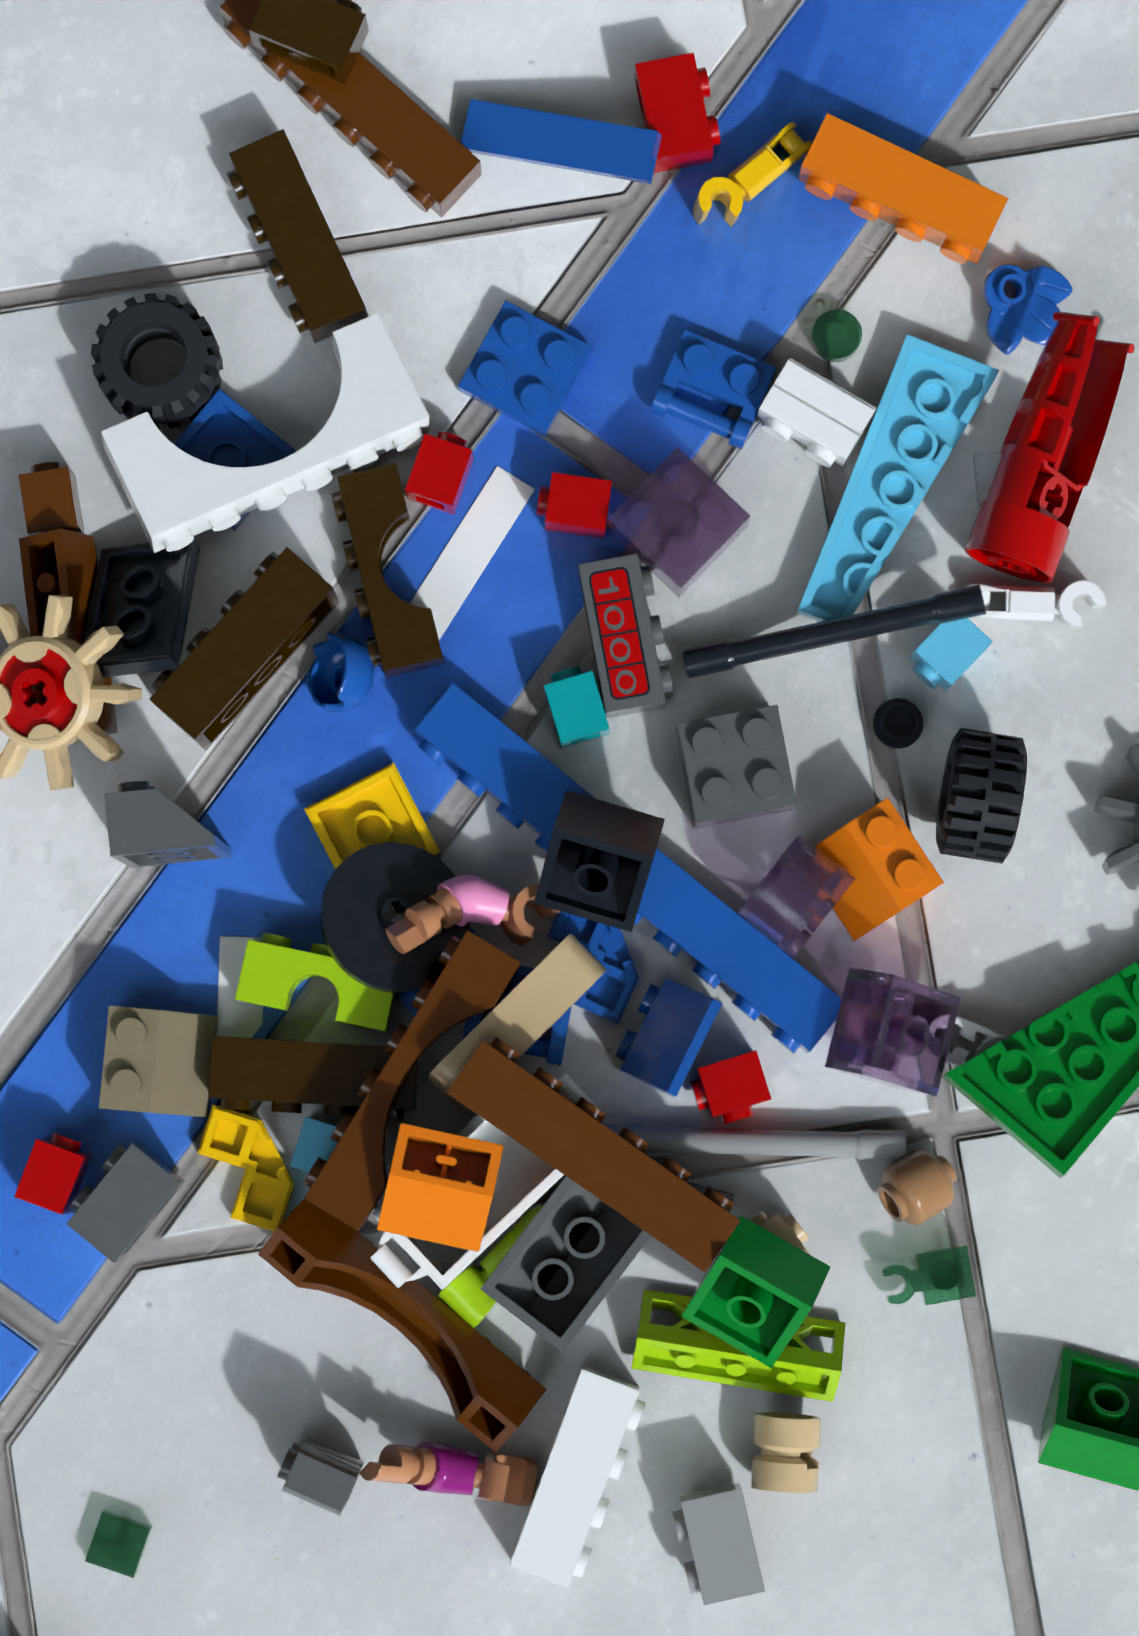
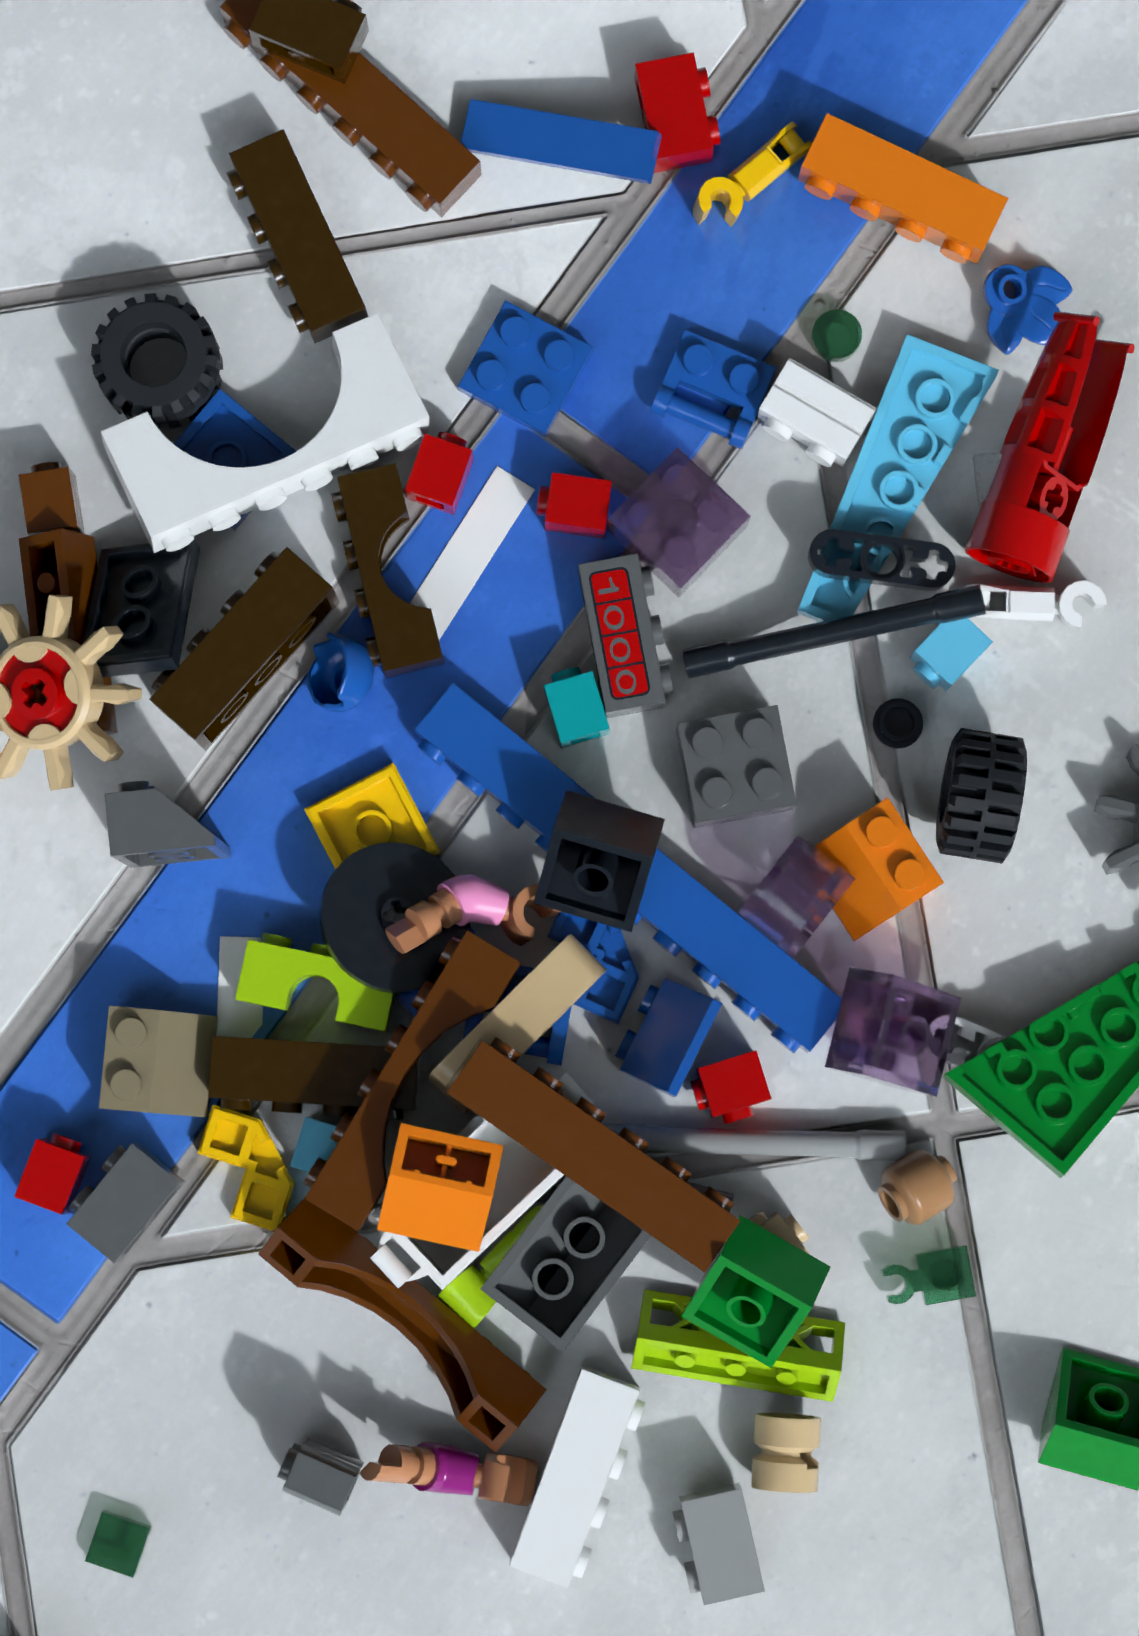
(917, 576): none -> black beam

